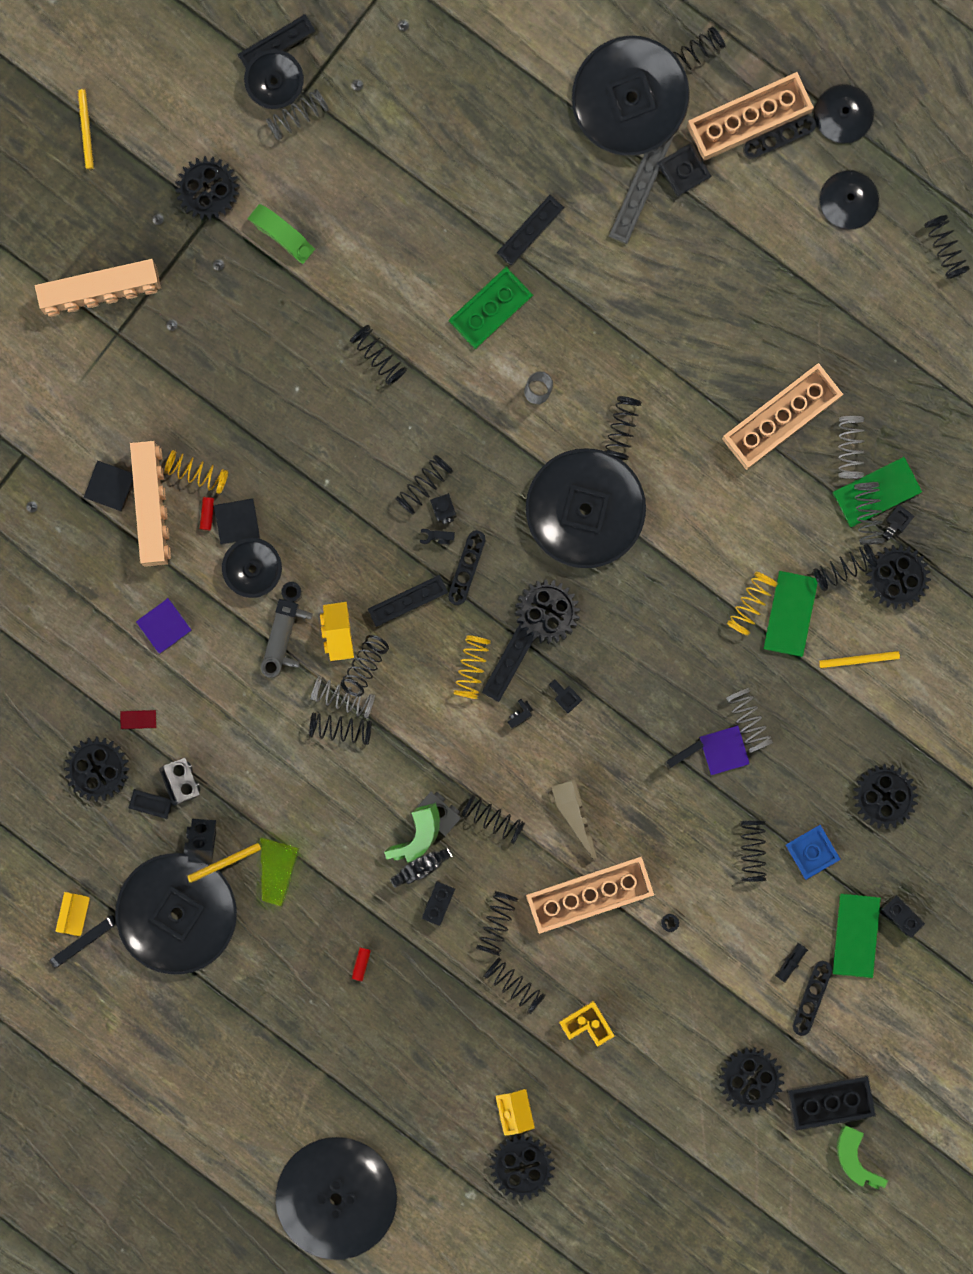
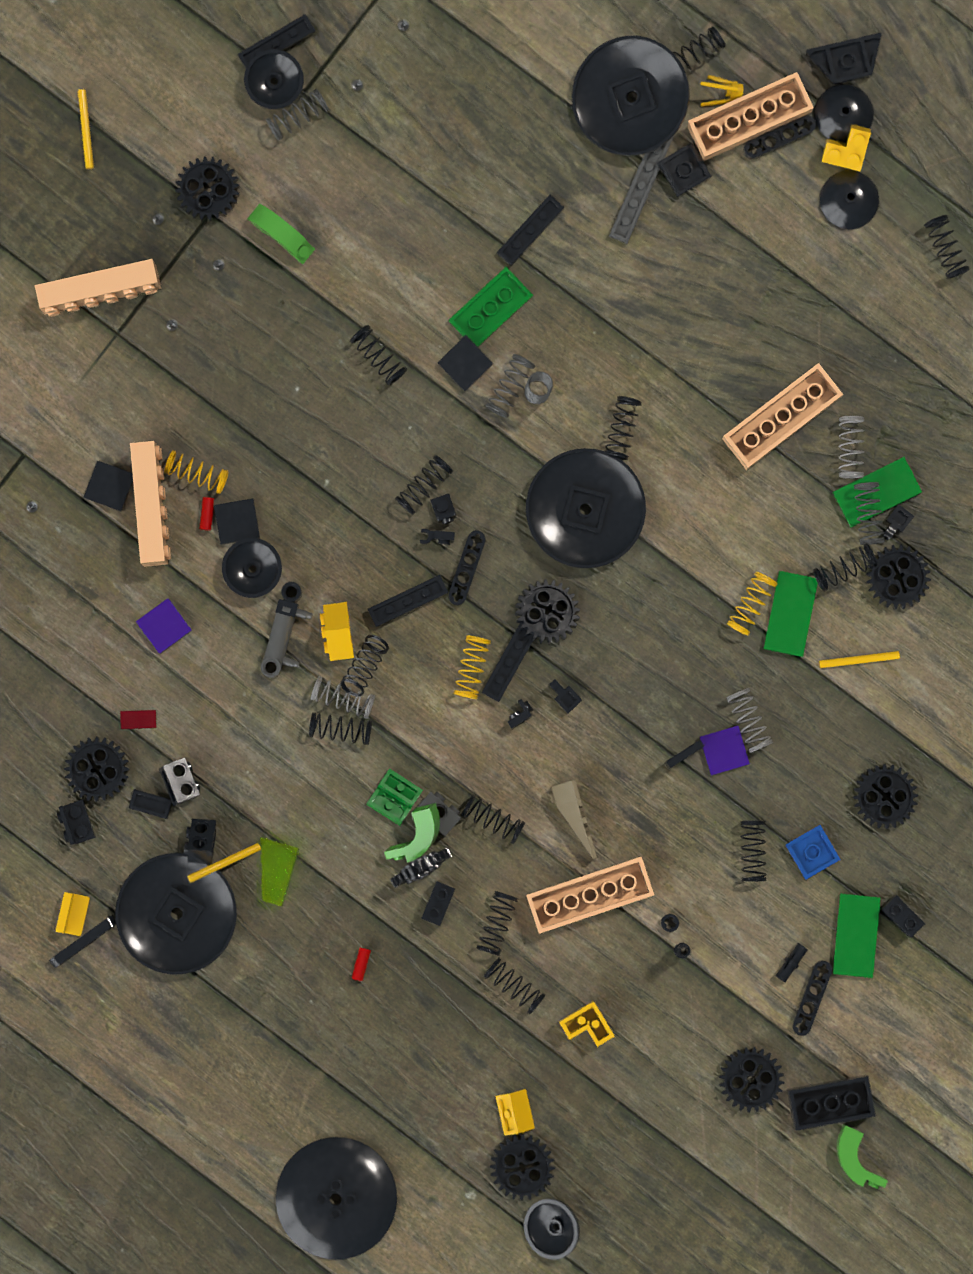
(76, 822): none -> black bracket
(394, 797): none -> green slope
(465, 363): none -> black tile
(518, 359): none -> dark grey piece
(542, 1228): none -> black dish
(677, 950): none -> black pin
(732, 88): none -> yellow plant
(847, 59): none -> black wing
(848, 154): none -> yellow brick

